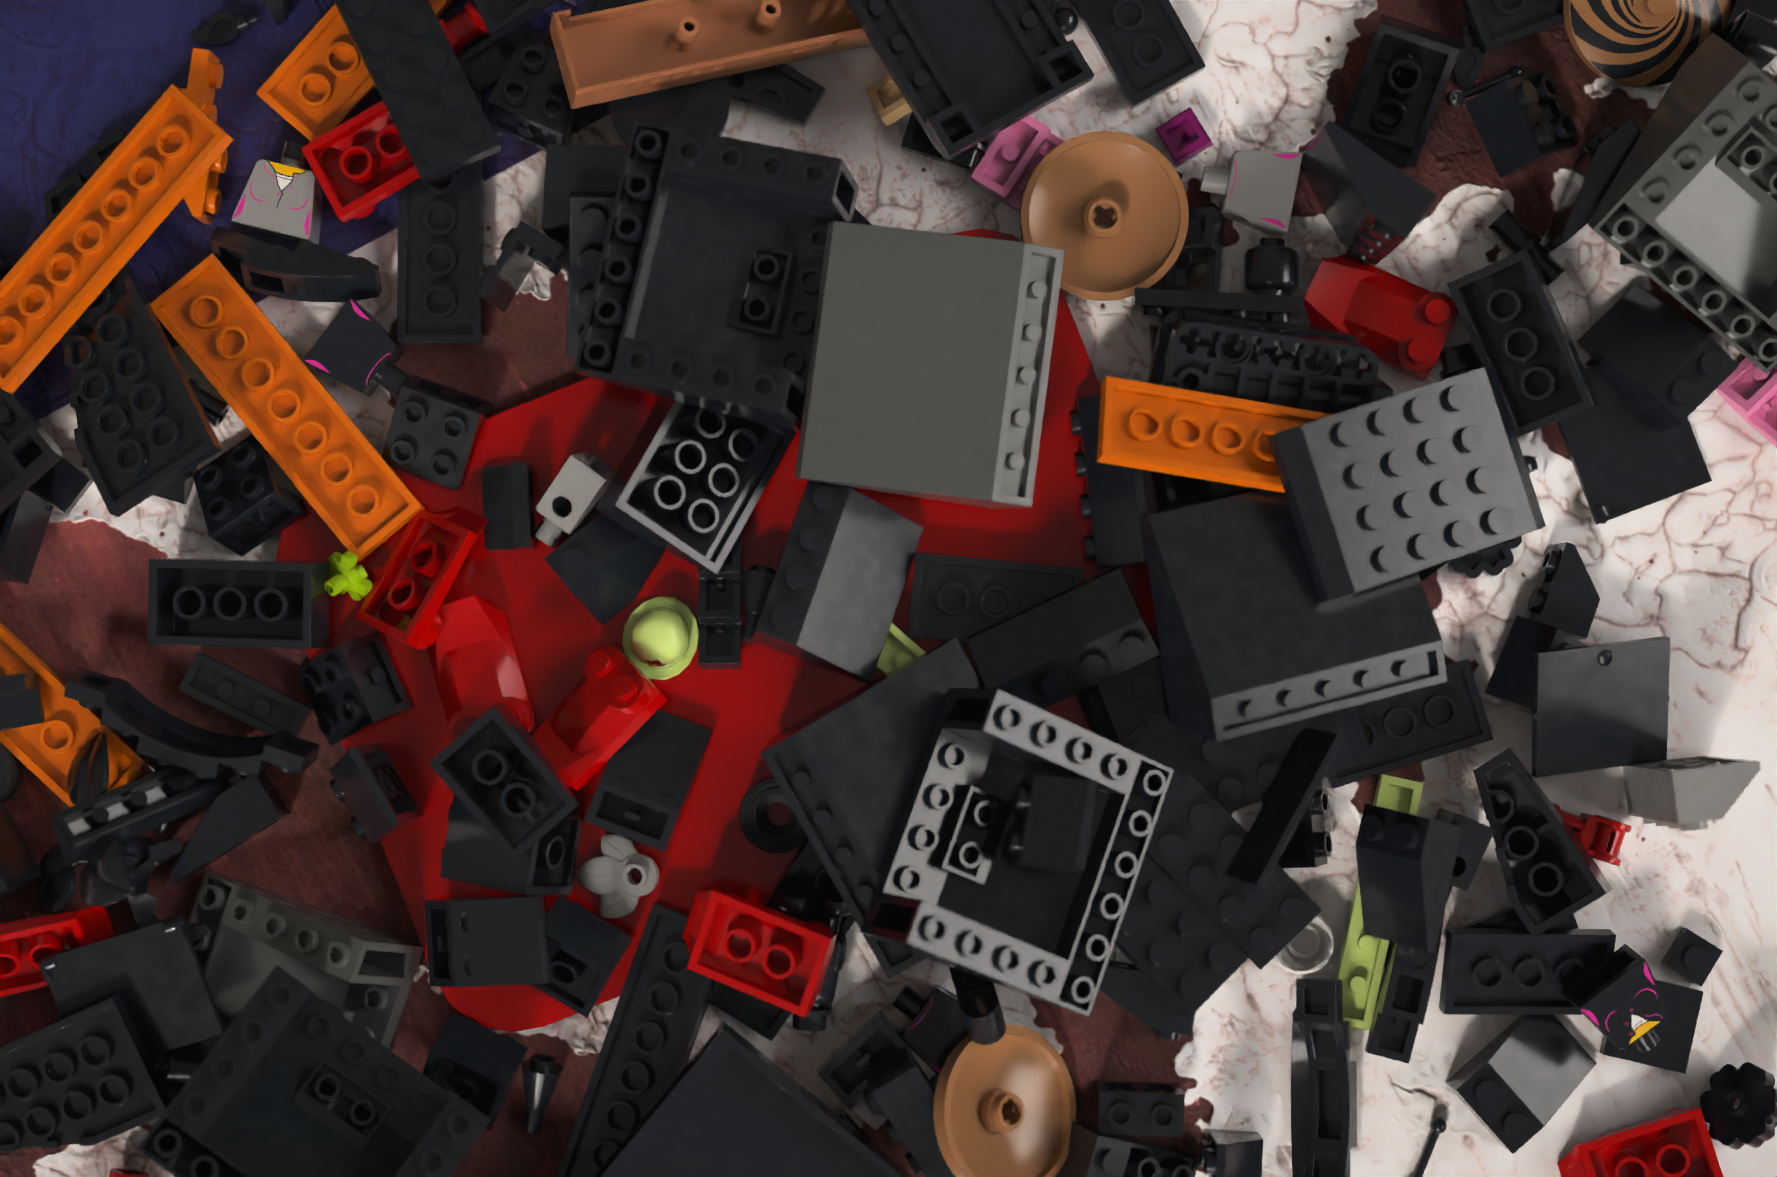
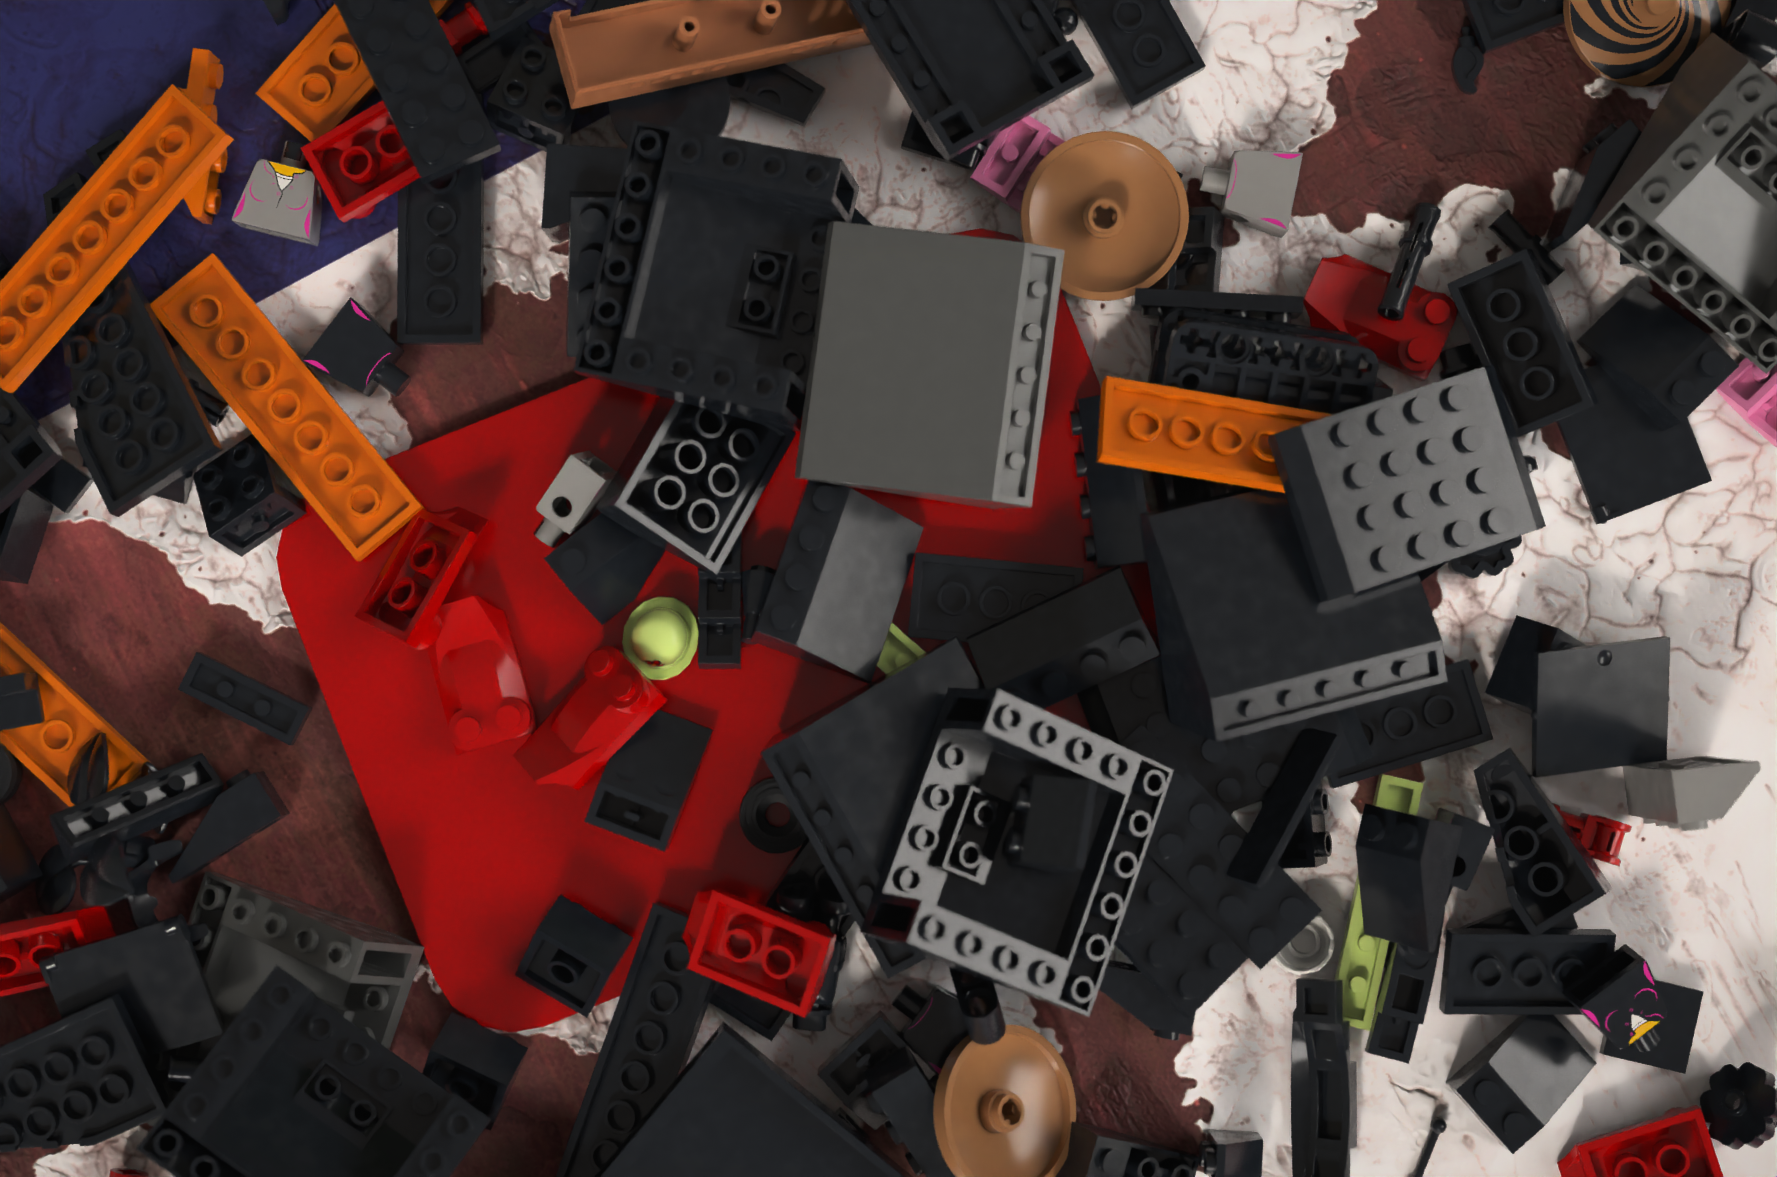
(180, 743): black piece -> none
(223, 29): black piece -> none
(238, 603): black brick -> none
(306, 274): black slope -> none
(347, 576): lime plant -> none
(353, 687): black bracket -> none
(373, 792): black slope -> none
(434, 431): black bracket -> none
(478, 859): black slope -> none
(486, 941): black slope -> none
(505, 781): black slope -> none
(509, 507): black panel -> none
(519, 252): black bracket -> none
(539, 1079): black cone -> none
(612, 876): light grey plate -> none
(888, 100): tan plate -> none
(1140, 1108): black bracket -> none
(1183, 136): magenta tile -> none
(1271, 268): black head -> none
(1362, 194): black slope -> none
(1399, 88): black slope -> none
(1419, 231): none -> black pin
(1456, 97): black hinge -> none
(1522, 122): black slope -> none
(1566, 594): black slope -> none
(1691, 956): black plate -> none

